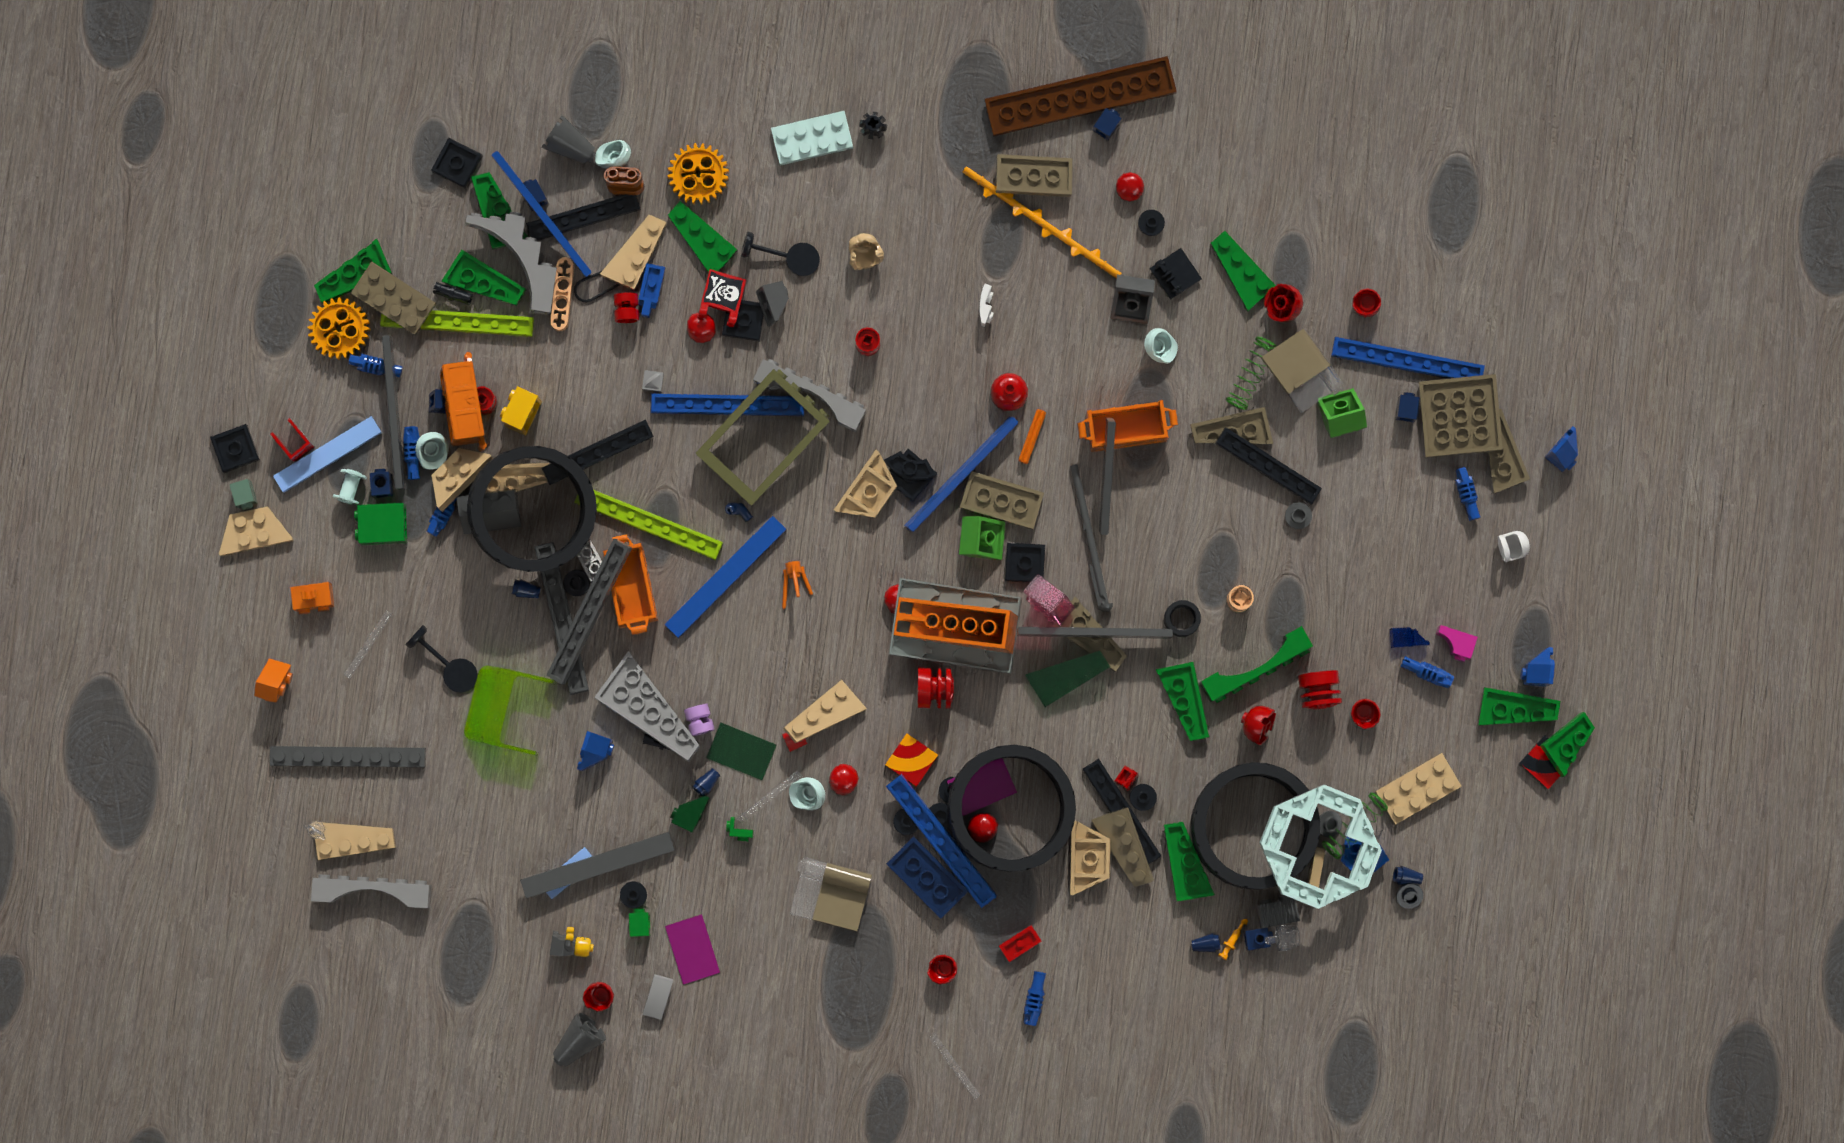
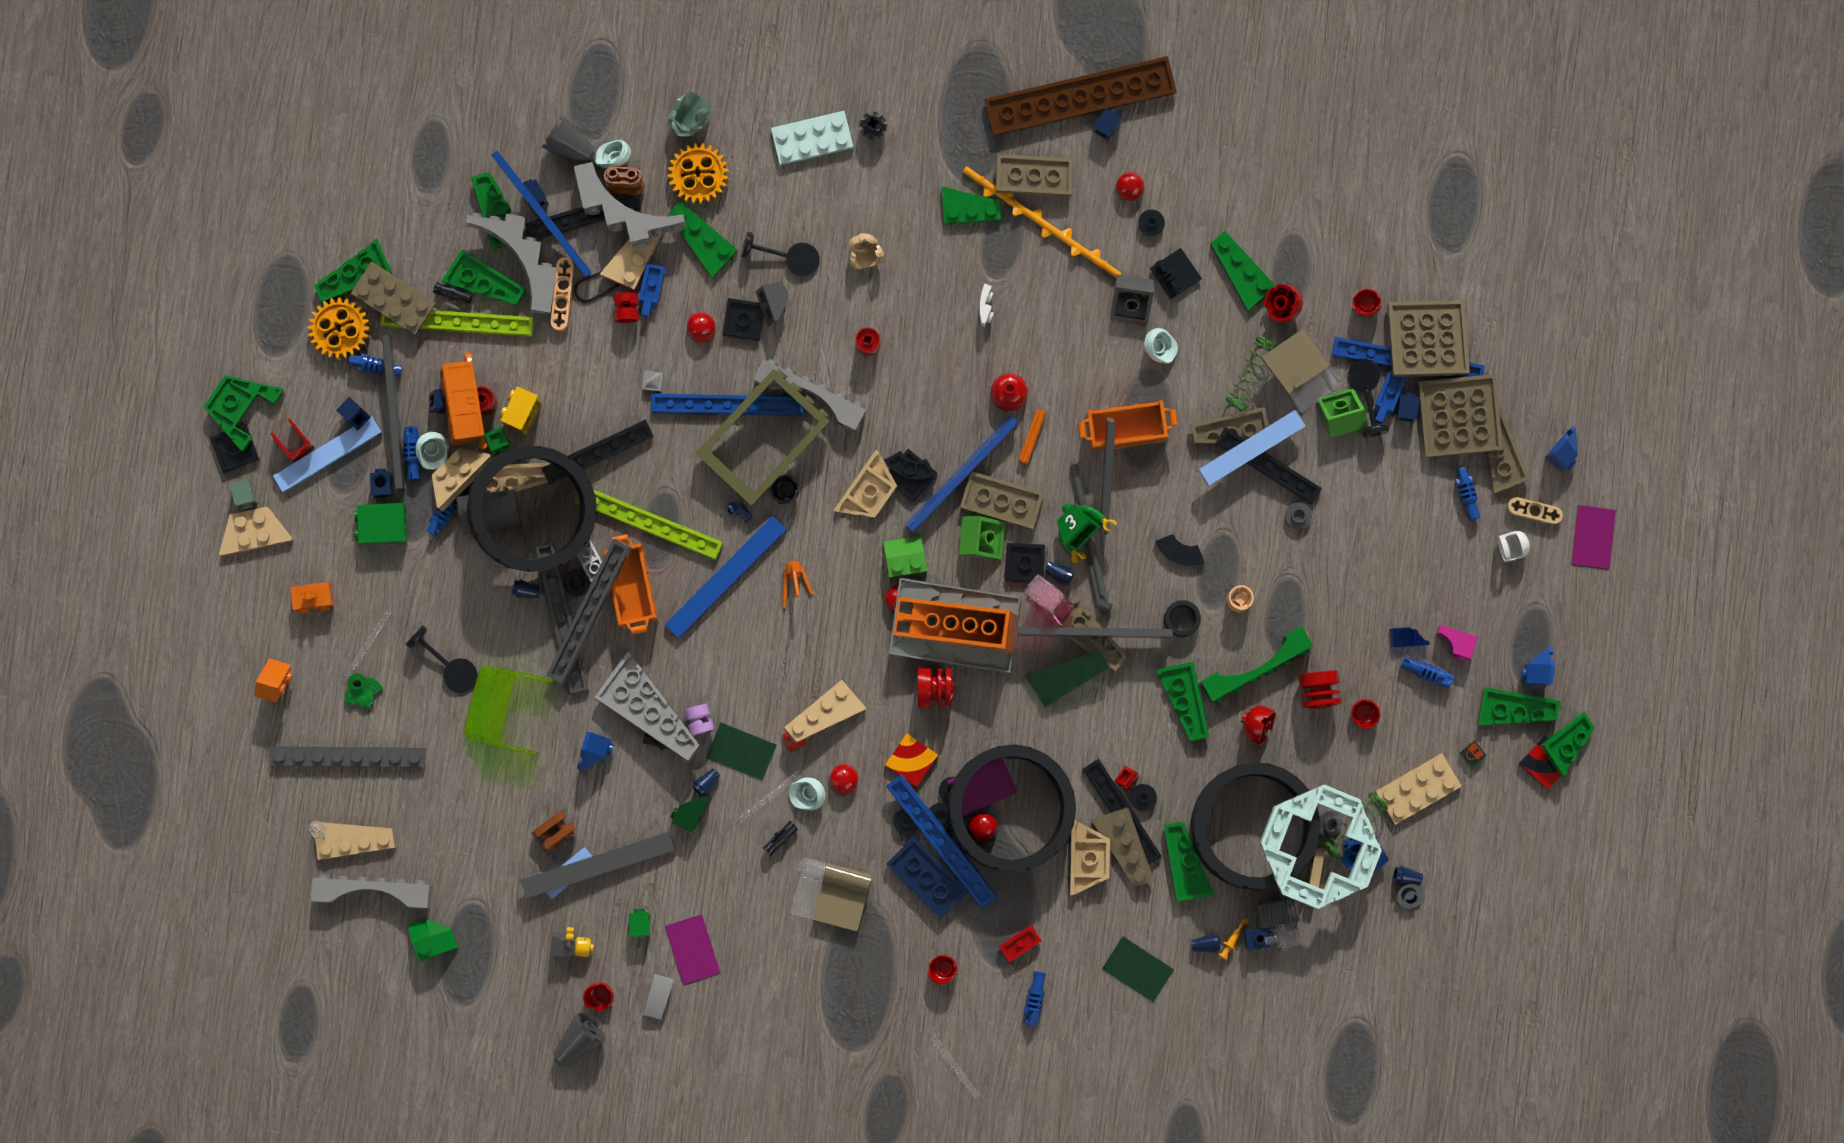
(232, 401): none -> green wing
(349, 486): light aqua hose -> none
(353, 413): none -> dark blue brick
(364, 693): none -> green plate
(431, 939): none -> green slope
(456, 162): black tile -> none
(497, 440): none -> green brick
(565, 832): none -> dark orange brick
(617, 216): none -> light grey arch
(633, 894): black piece -> none
(689, 115): none -> sand green hair
(722, 293): flag -> none
(741, 834): green bracket -> none
(780, 838): none -> black pin
(785, 489): none -> black hair
(905, 557): none -> bright green slope
(965, 207): none -> green wing
(1059, 573): none -> dark blue cone
(1078, 526): none -> green torso
(1138, 969): none -> clear green piece
(1179, 553): none -> black tile
(1251, 447): none -> light blue tile
(1364, 377): none -> black piece
(1388, 396): none -> blue hinge
(1428, 338): none -> dark tan plate
(1473, 753): none -> tile
(1547, 519): none -> tan beam
(1593, 537): none -> magenta piece

